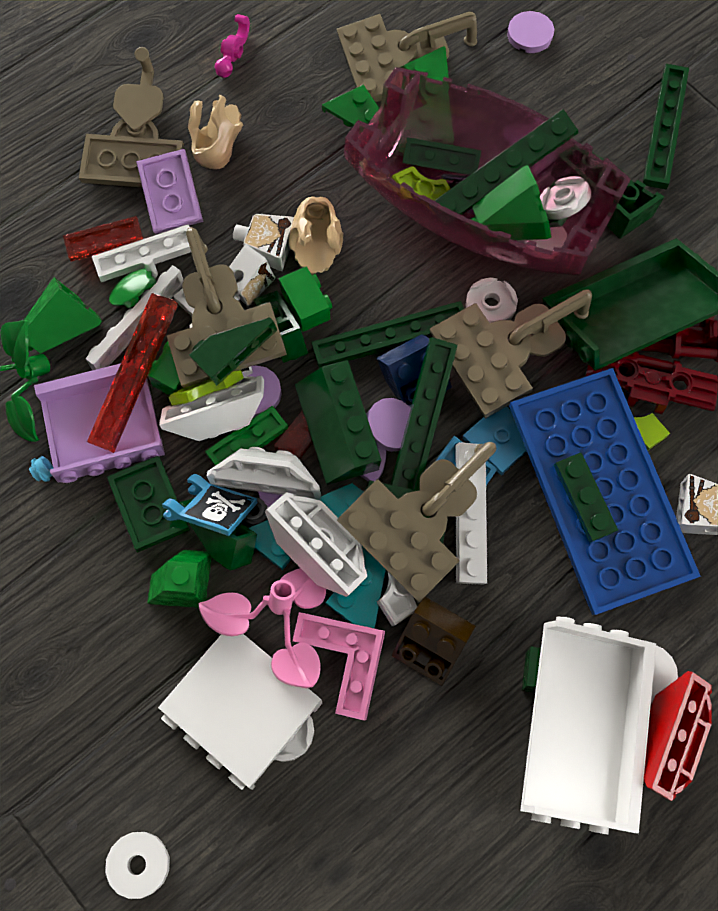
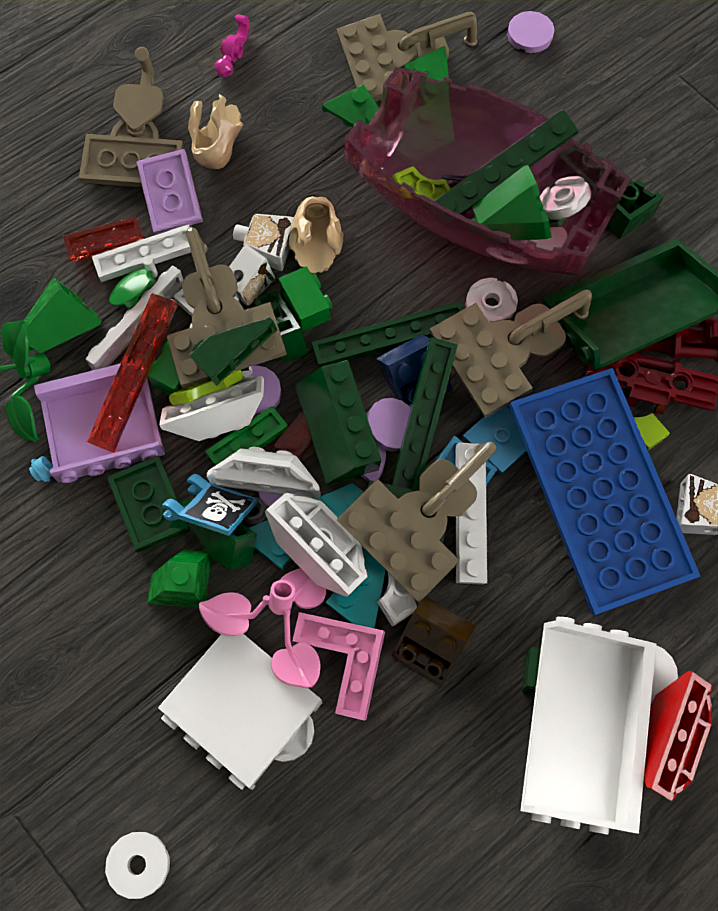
(441, 156): dark green plate -> none
(585, 497): dark green plate -> none
(665, 126): dark green plate -> none

